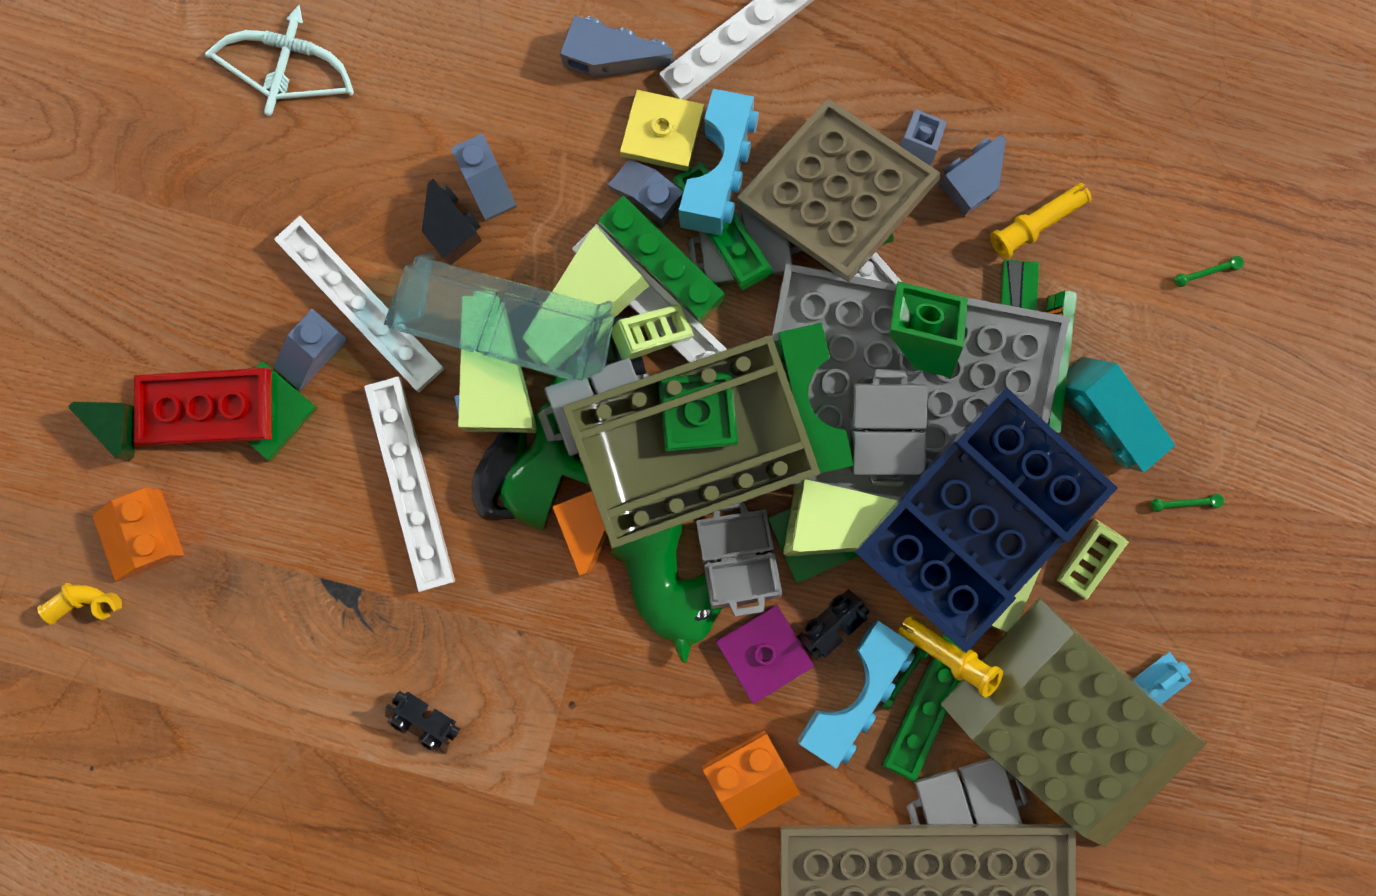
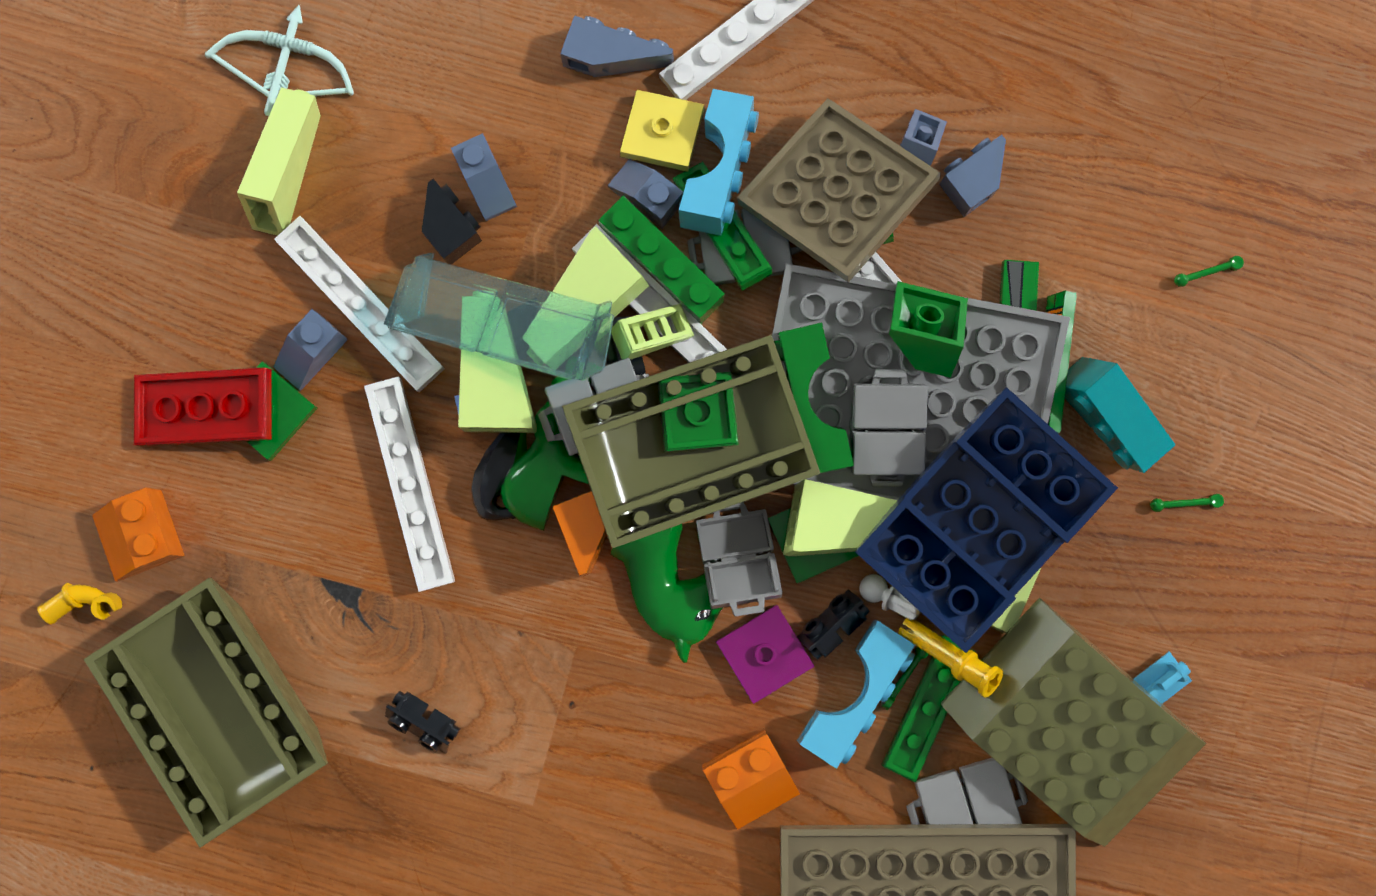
(110, 425): dark green slope -> none
(209, 709): none -> olive slope
(279, 162): none -> yellowish green slope
(875, 589): none -> white axle
(1027, 227): yellow pin -> none
(1102, 566): yellowish green slope -> none

